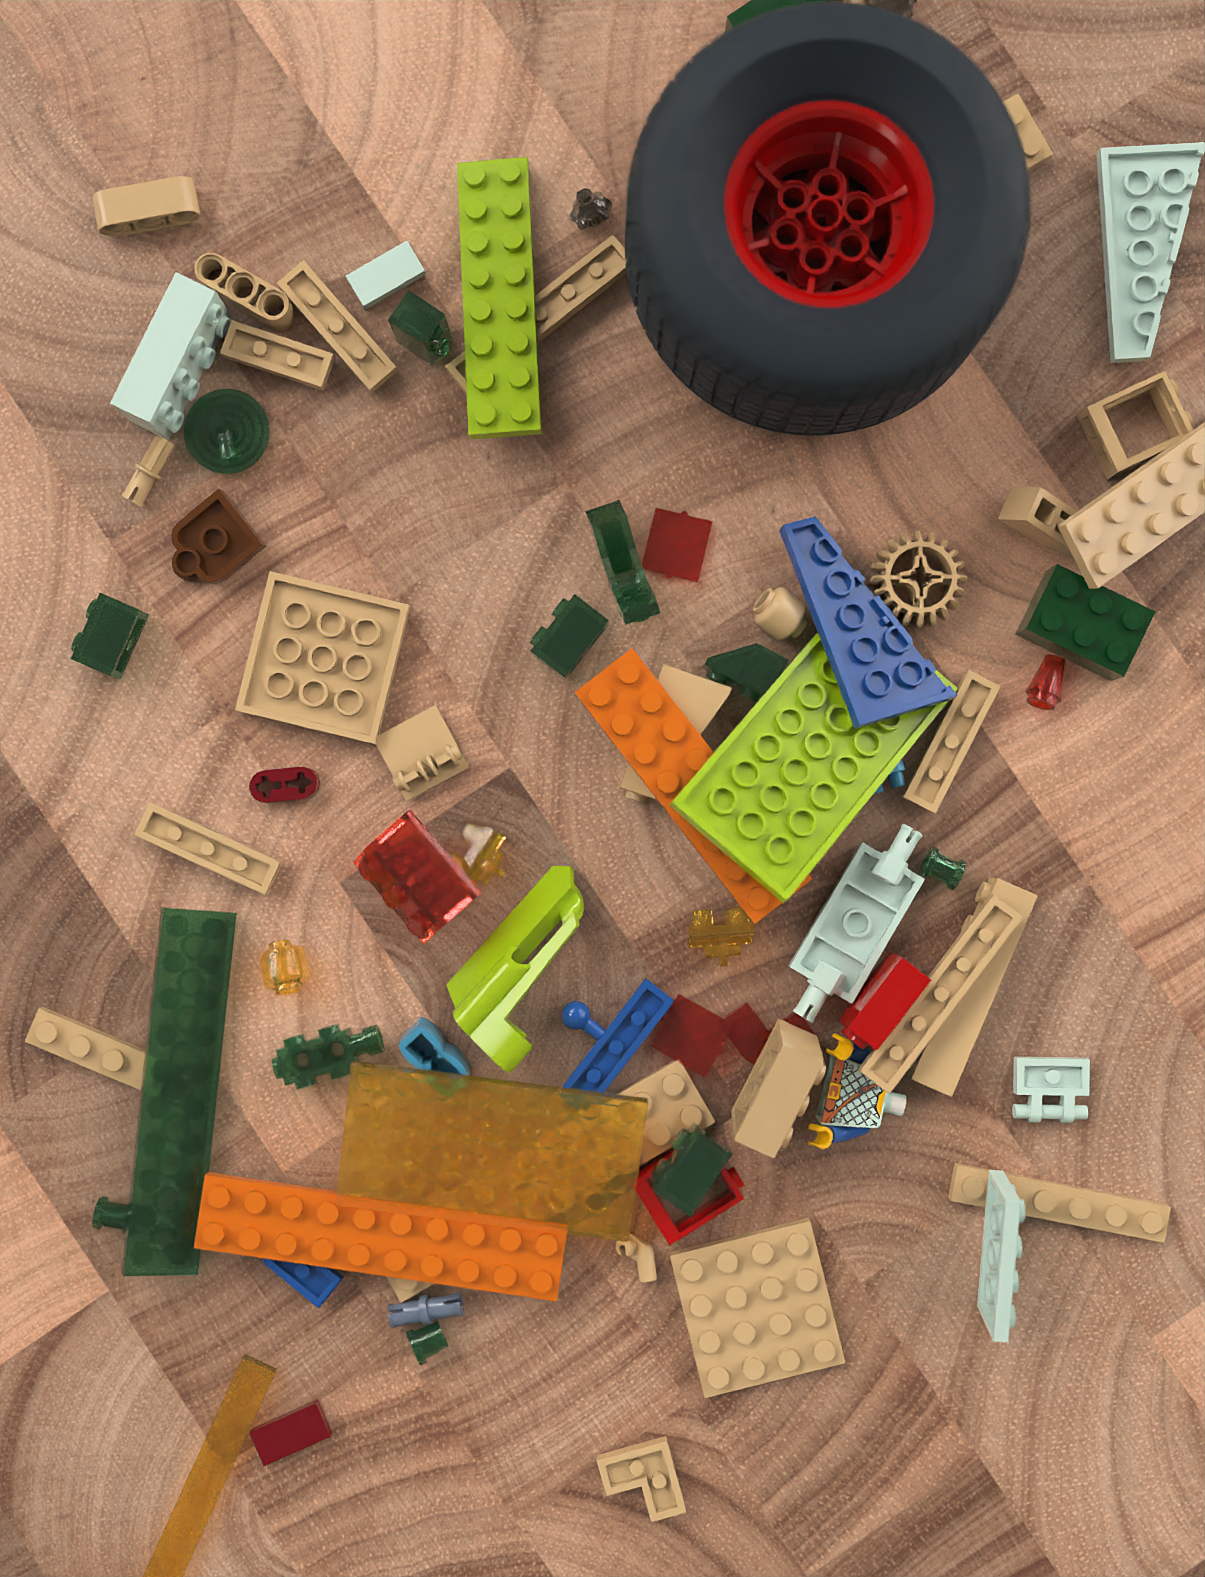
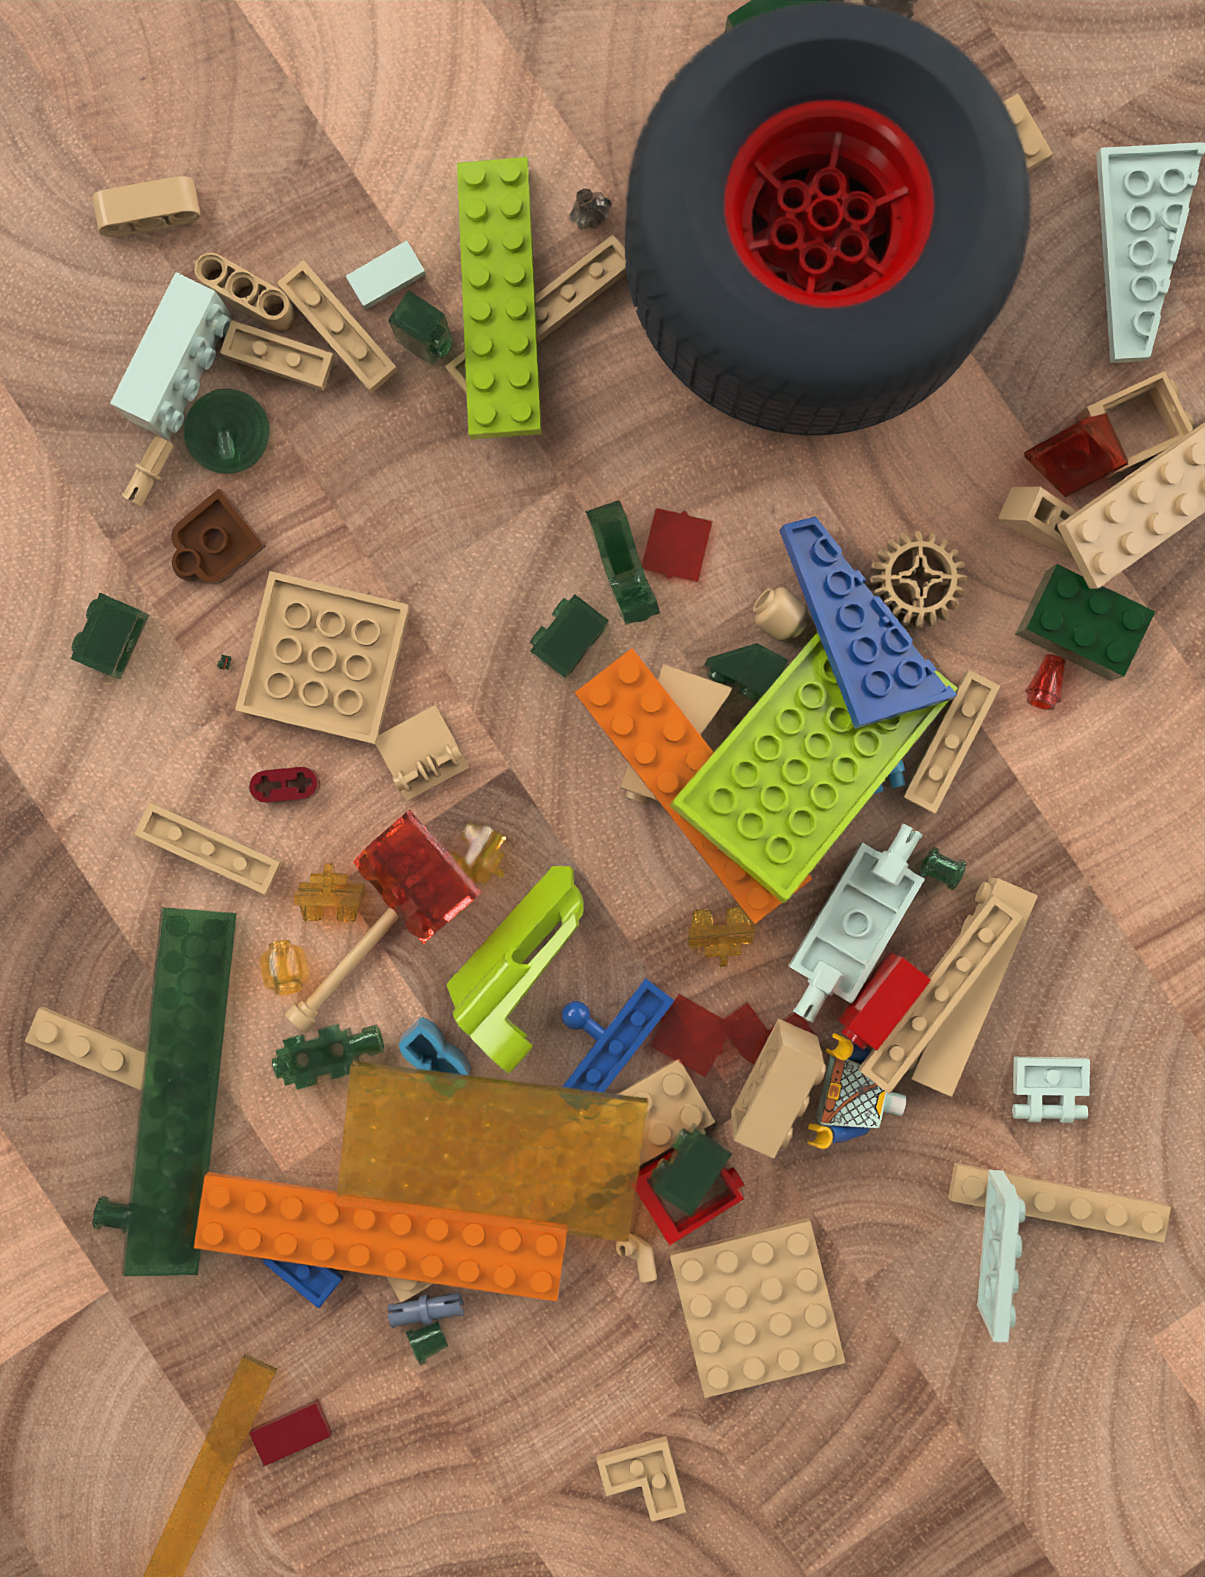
(224, 662): none -> clear green piece
(303, 1014): none -> tan piece
(329, 890): none -> clear yellow hips
(1079, 454): none -> clear red slope

